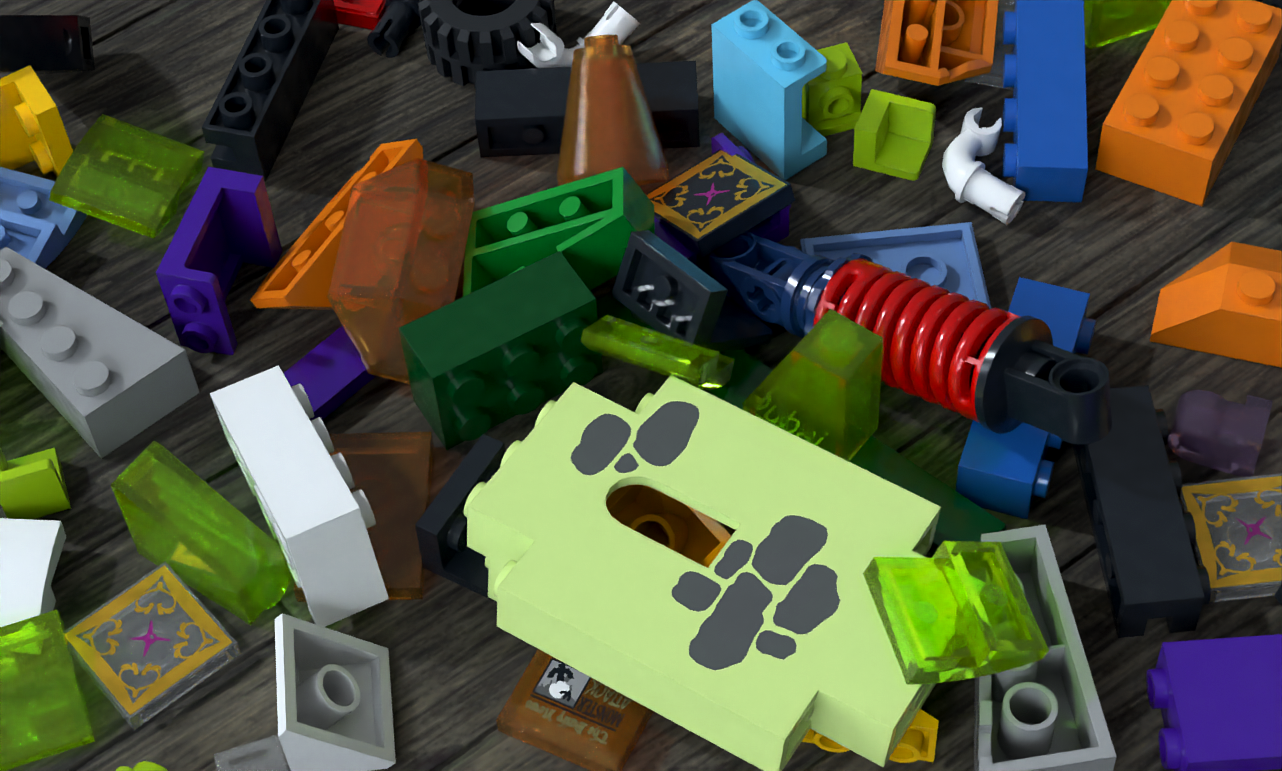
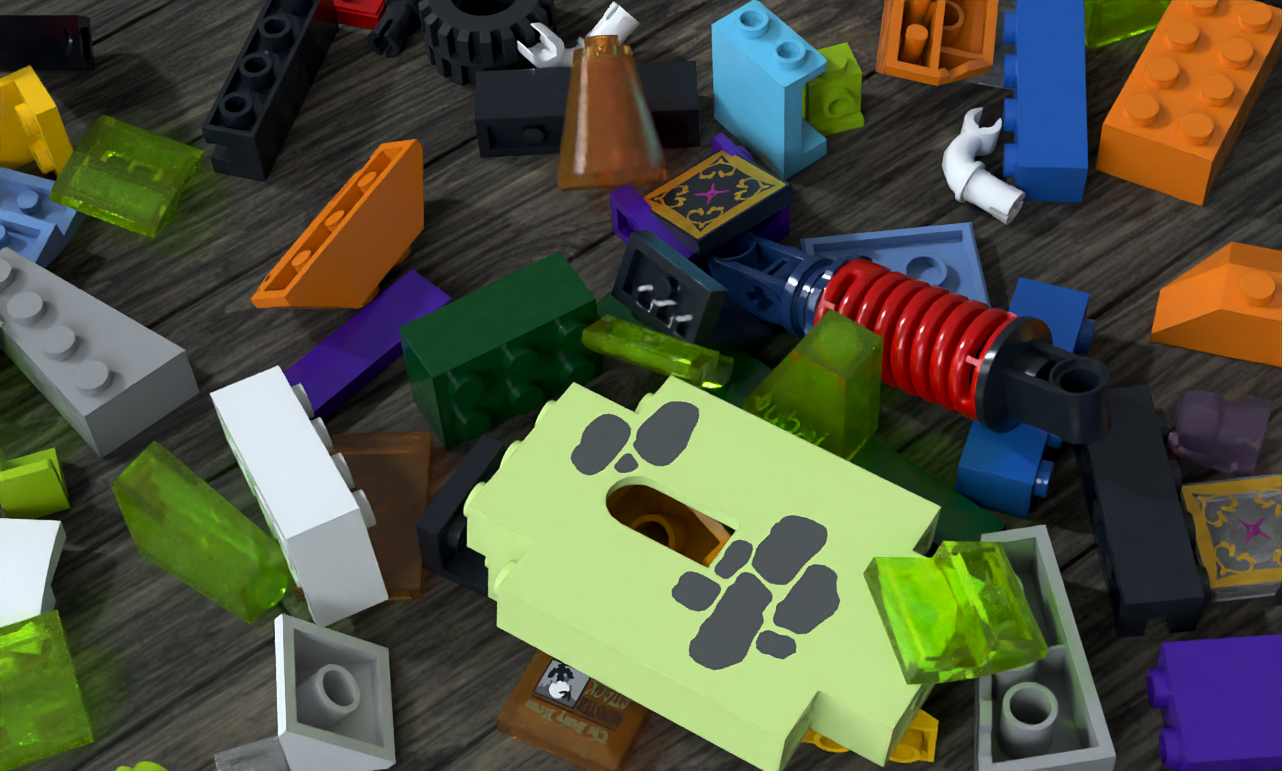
(150, 645): tile -> none
(220, 230): dark purple panel -> none
(399, 256): clear orange wedge -> none
(580, 219): green wedge -> none
(894, 135): lime panel -> none

